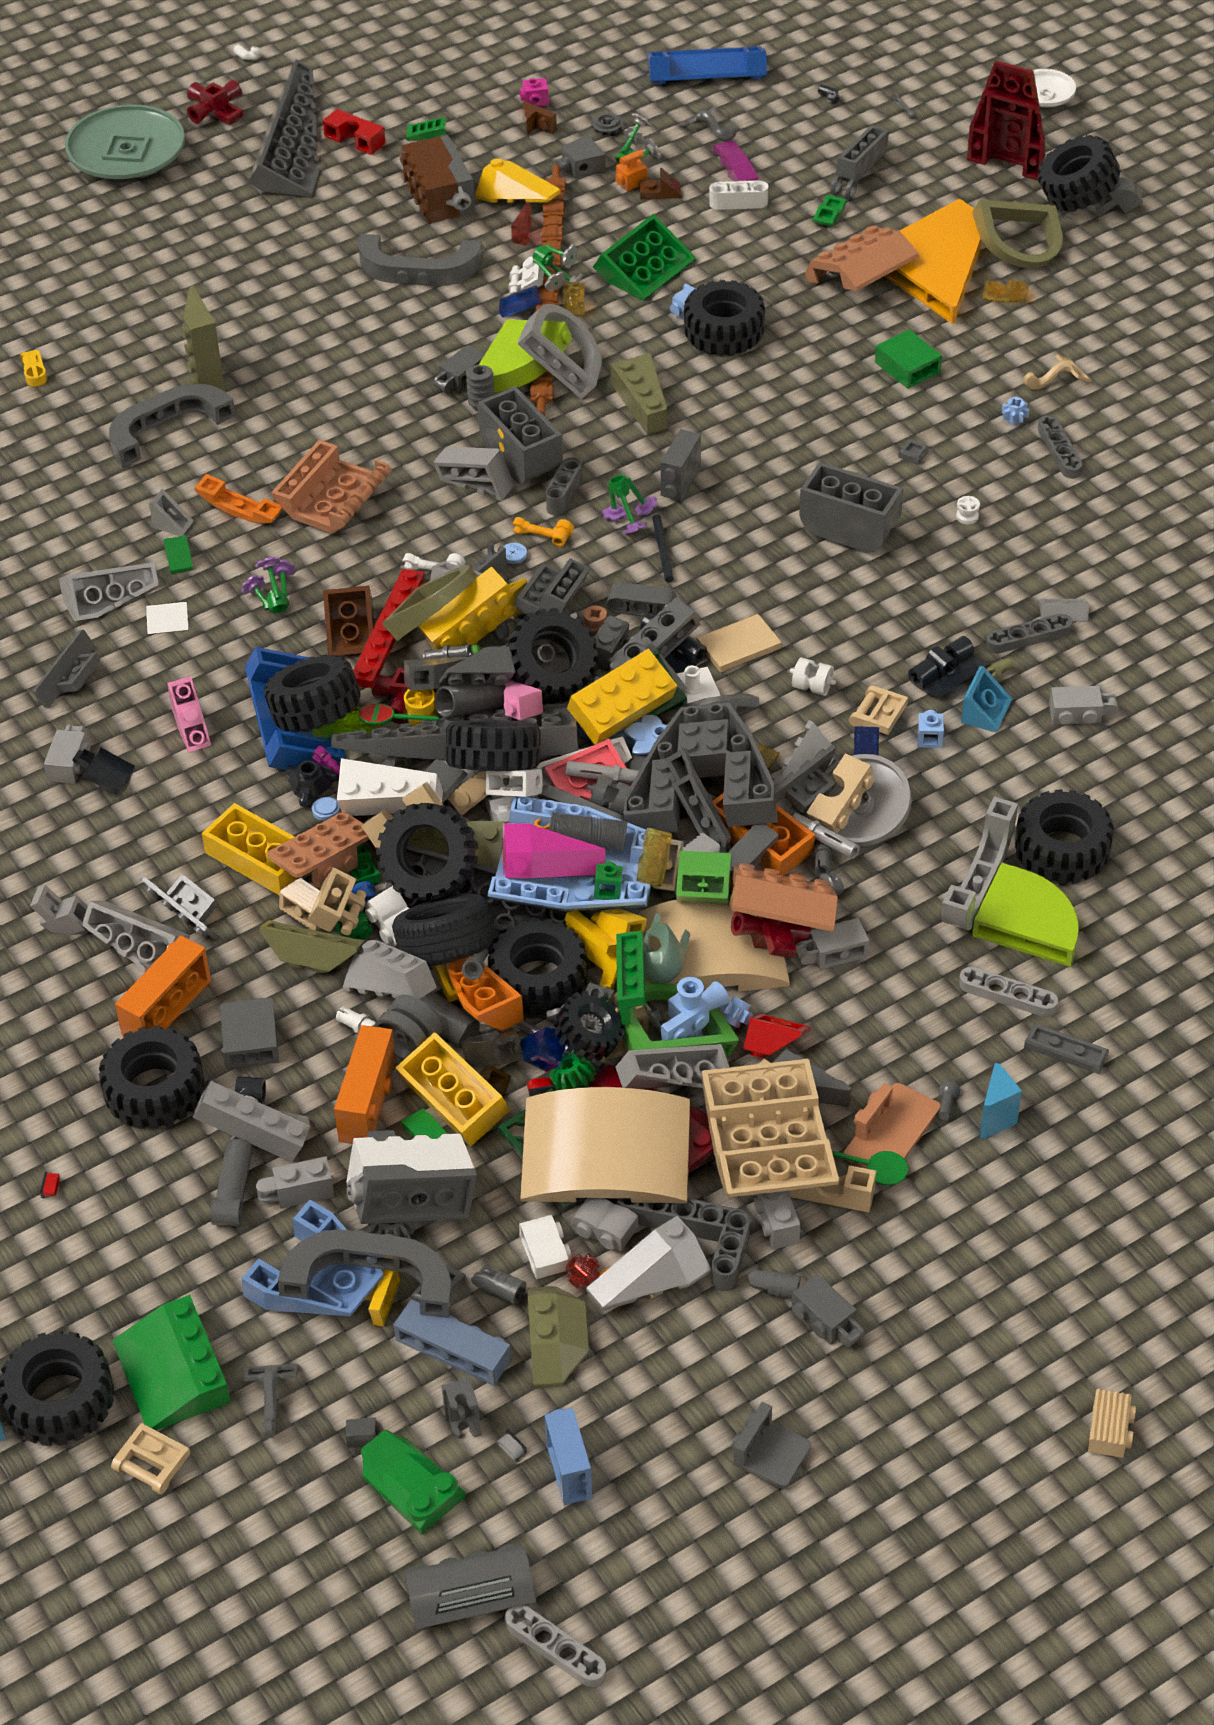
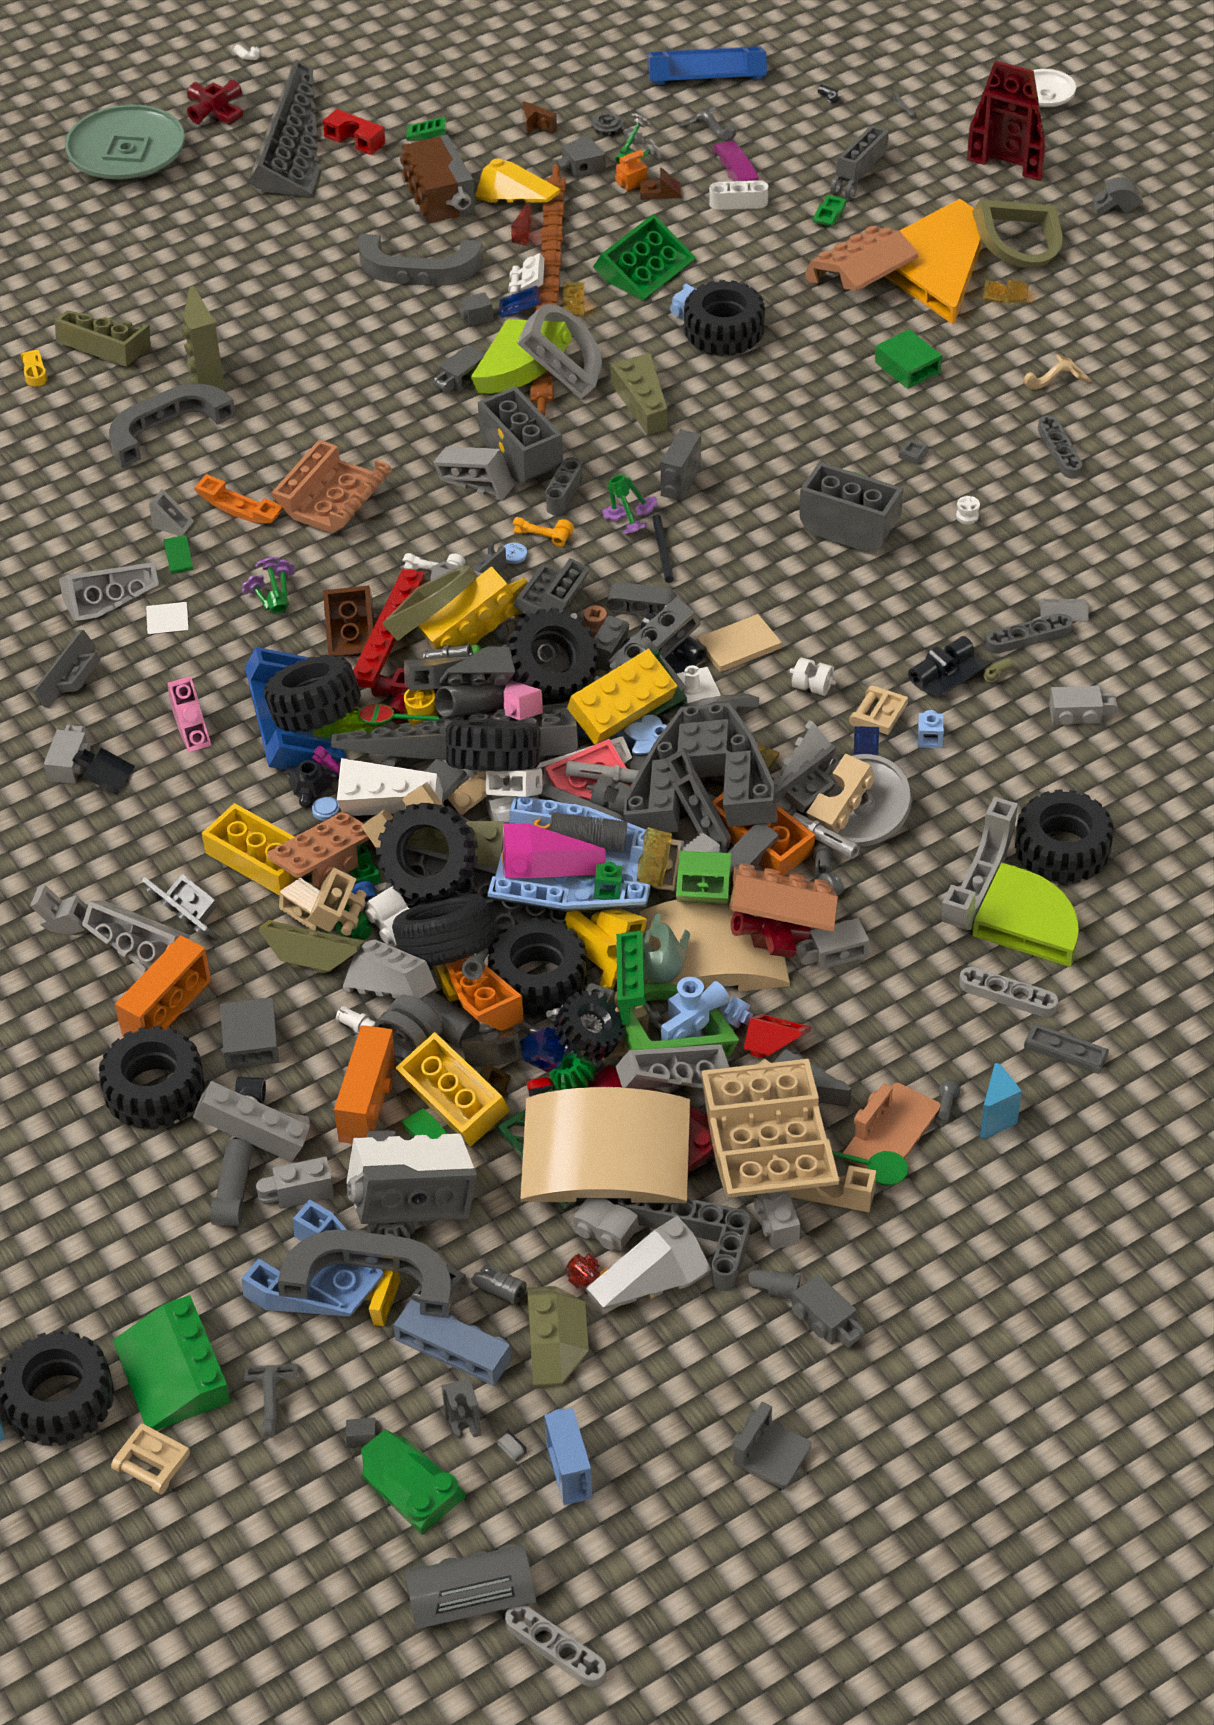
(50, 1184): red piece -> none
(102, 337): none -> olive wedge
(476, 309): none -> dark grey brick
(479, 384): dark grey piece -> none
(535, 92): dark pink brick -> none
(544, 257): plant -> none
(544, 1246): white brick -> none
(985, 702): dark azure slope -> none
(1015, 410): light blue gear -> none
(1079, 173): black tyre -> none
(1110, 1423): tan brick -> none

